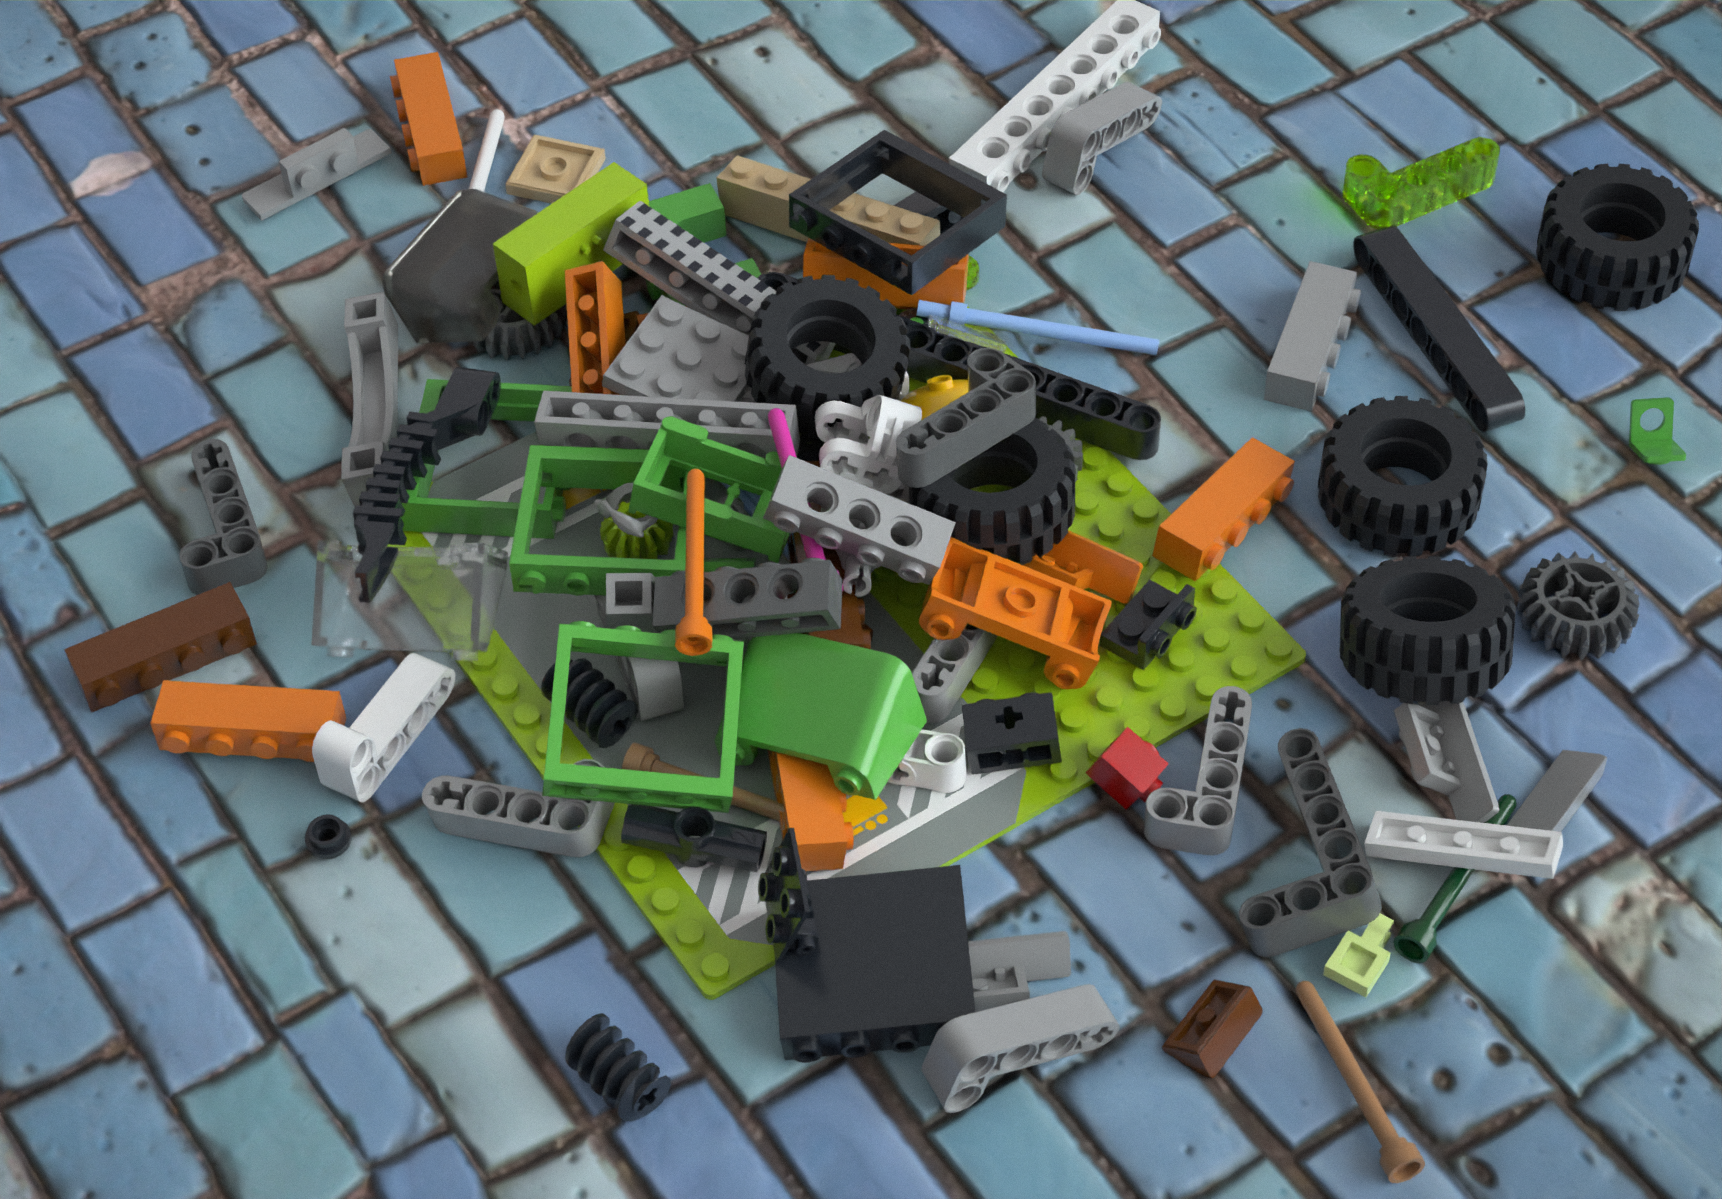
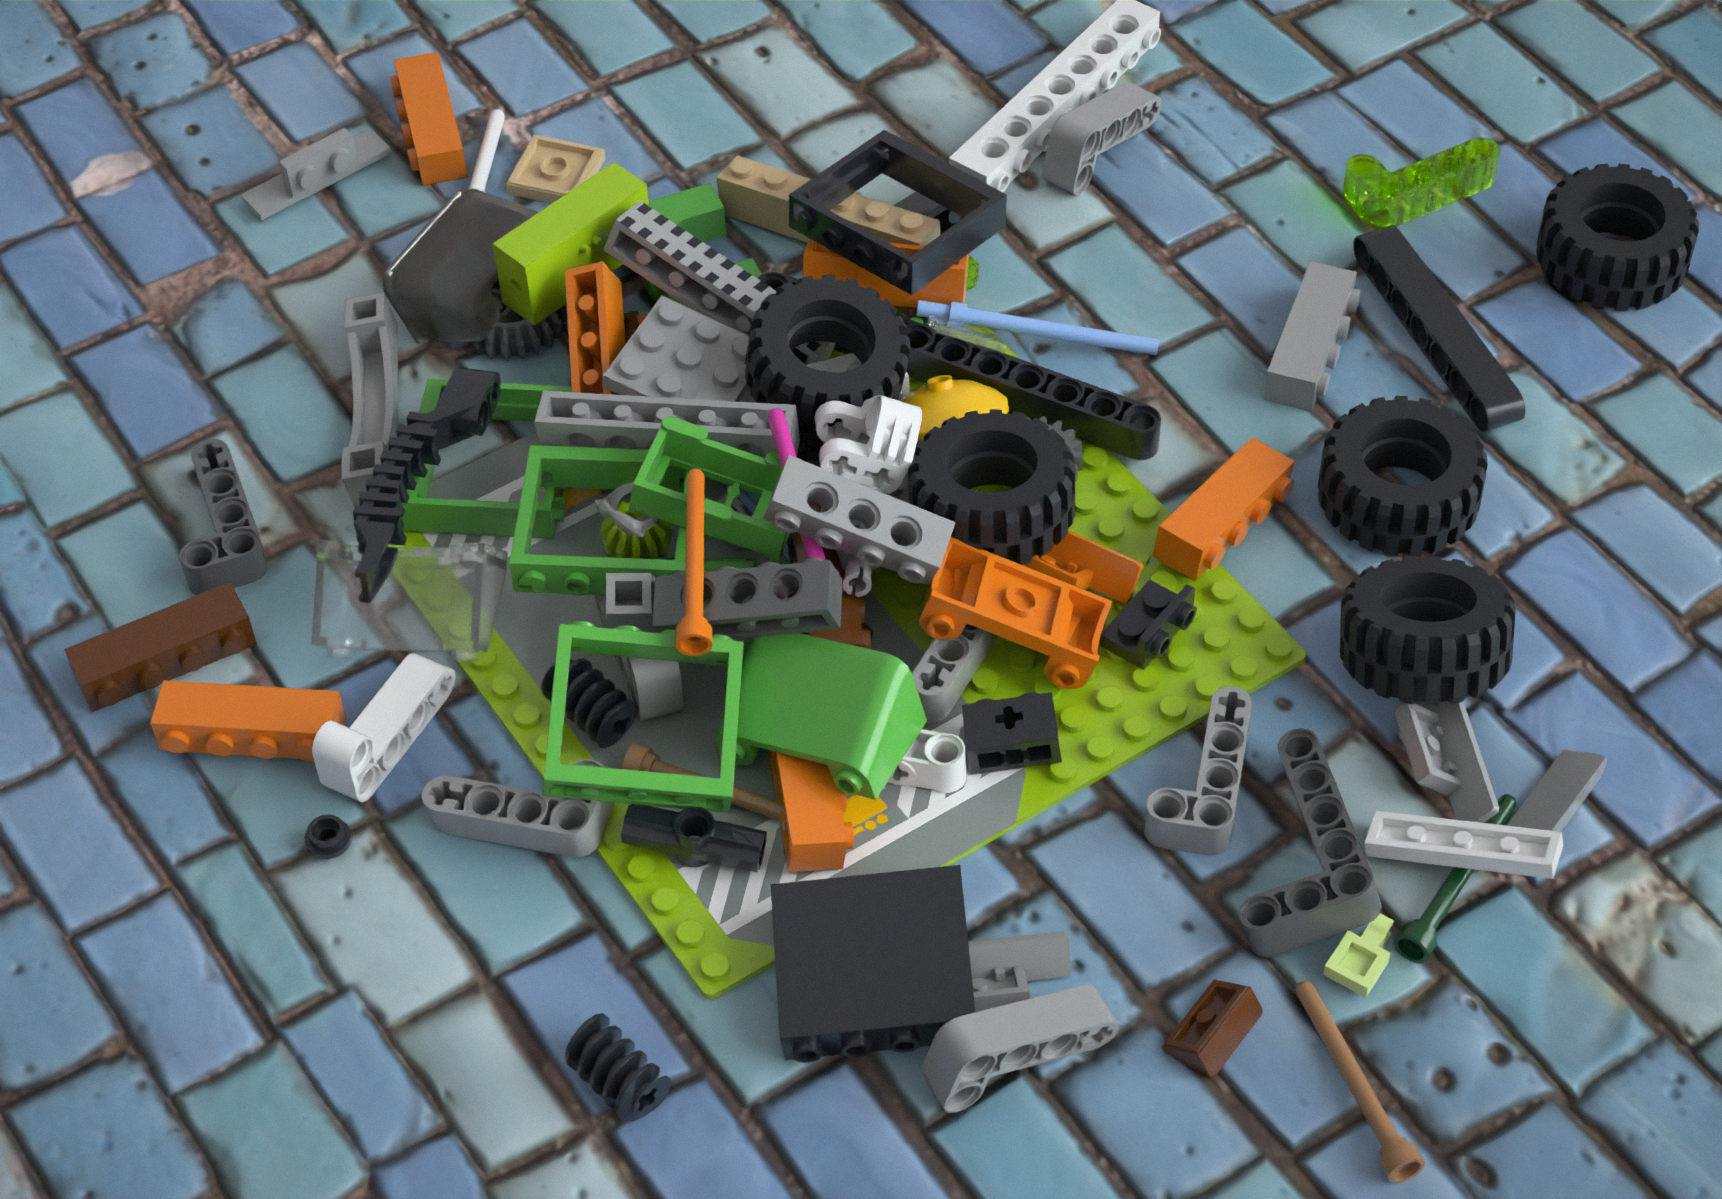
(788, 901): black hinge -> none
(996, 406): dark grey beam -> none
(1128, 769): brick -> none
(1574, 613): dark grey gear -> none
(1654, 445): bright green bracket -> none

